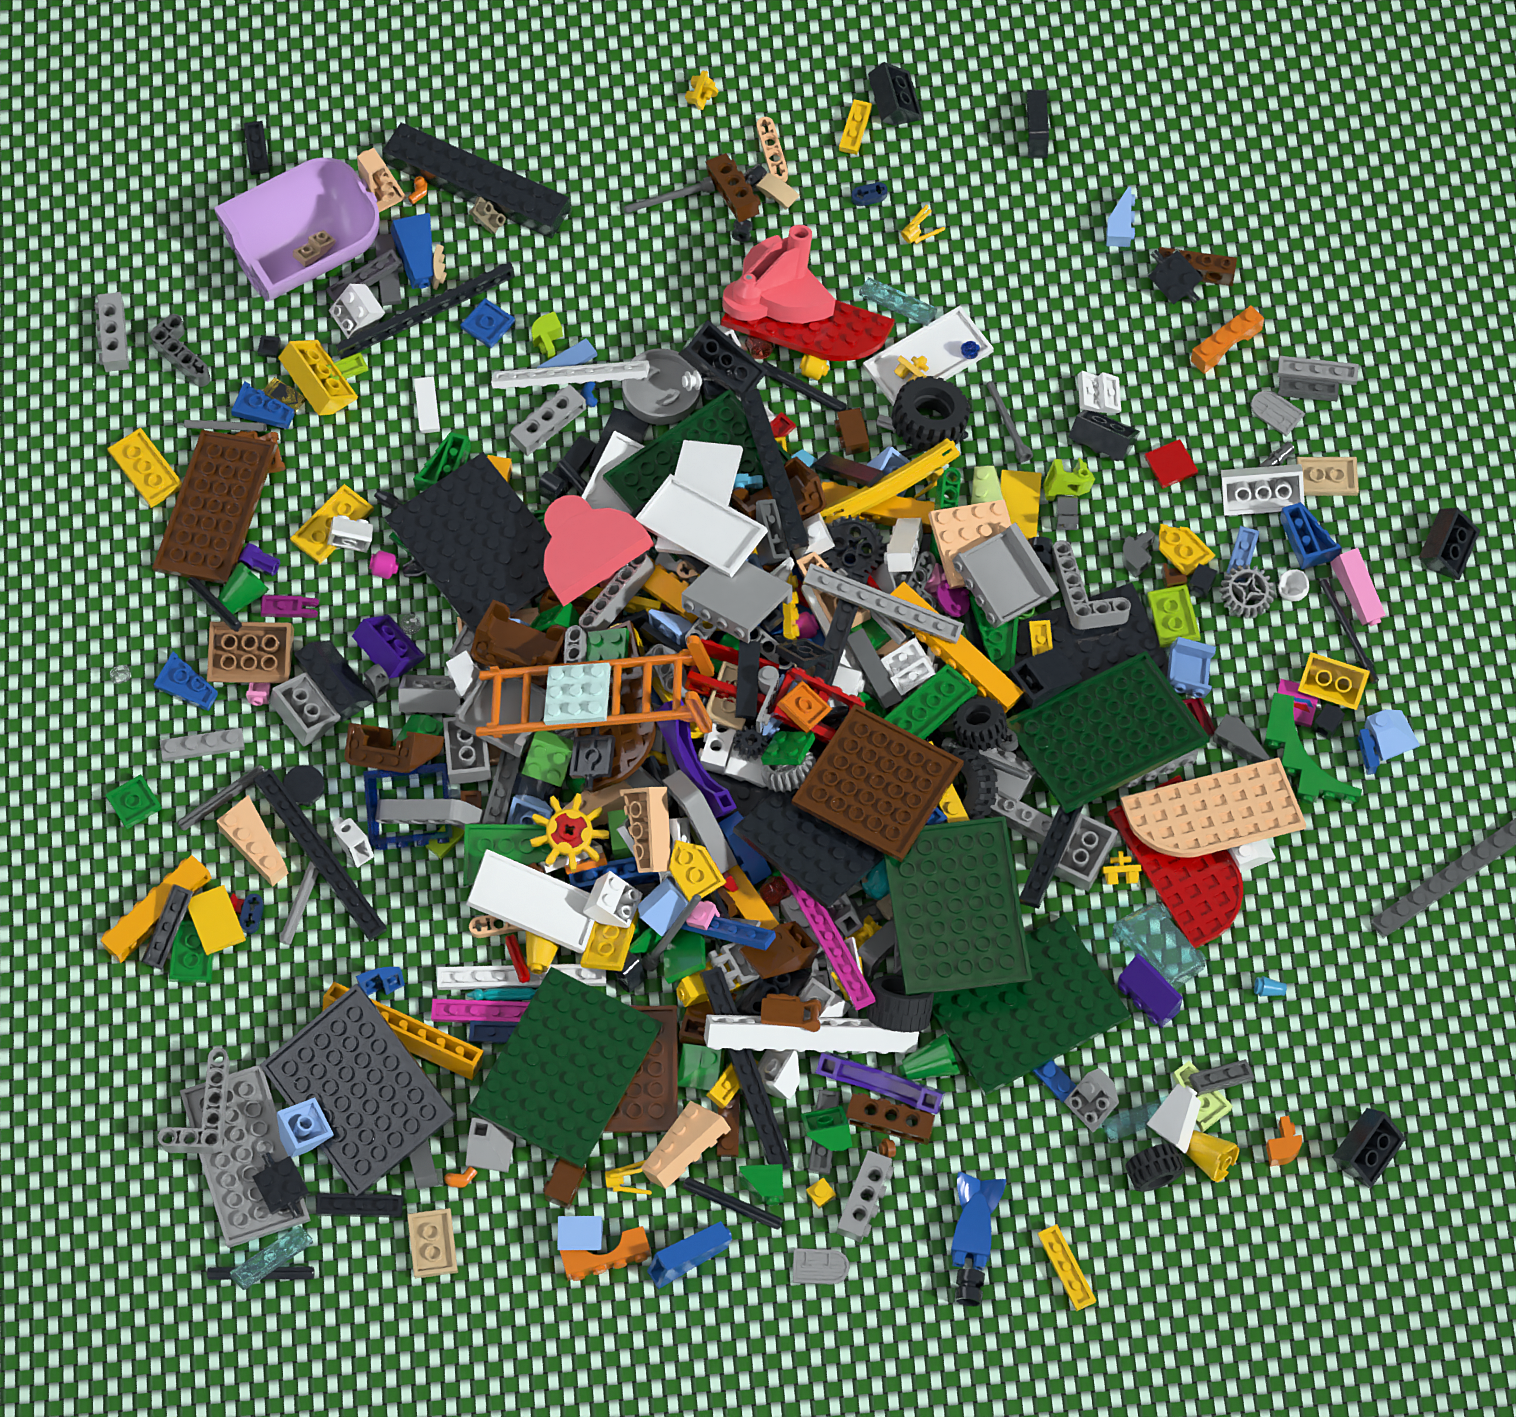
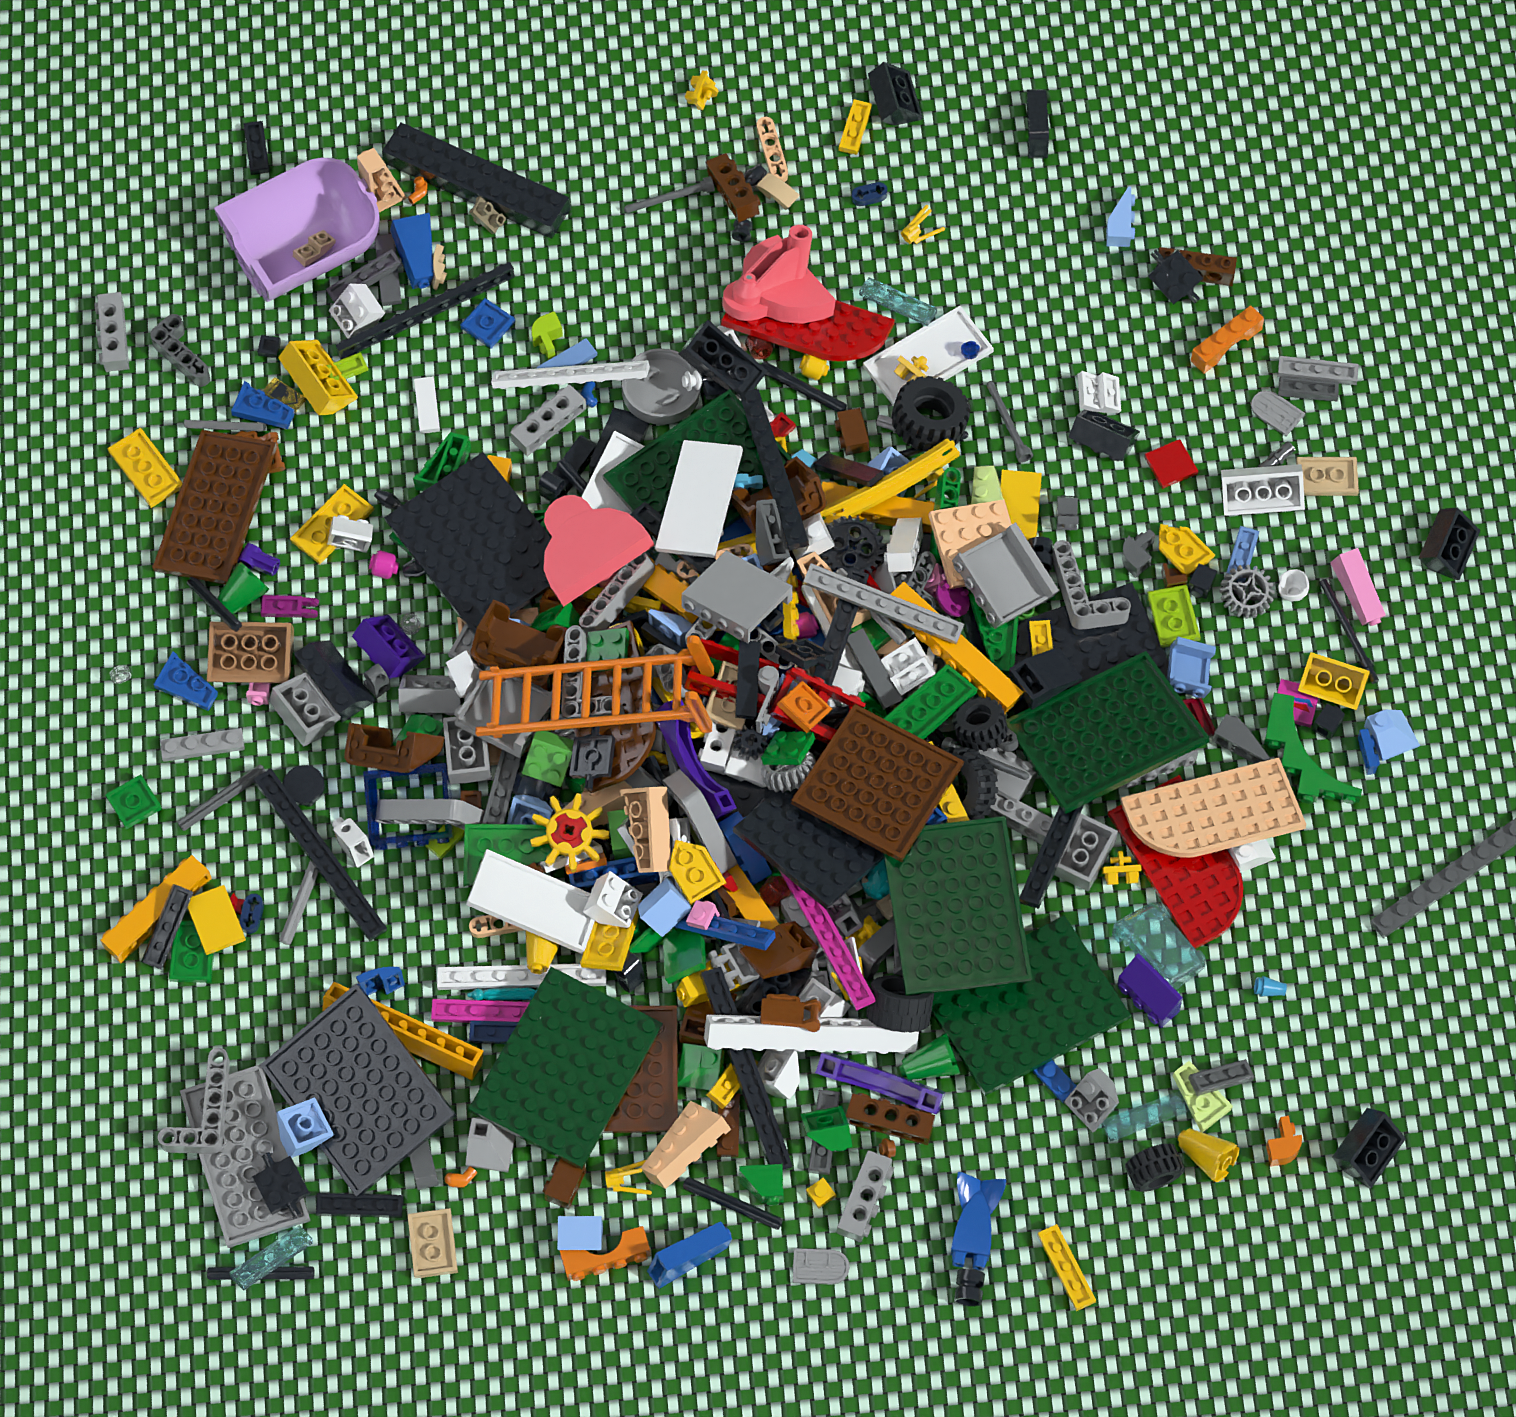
(250, 837): light nougat wedge -> none
(517, 958): red axle -> none
(577, 693): light aqua plate -> none
(651, 960): dark grey piece -> none
(701, 525): white tile -> none
(1067, 483): lime tile -> none
(1177, 1117): white slope -> none
(1307, 538): blue wedge -> none

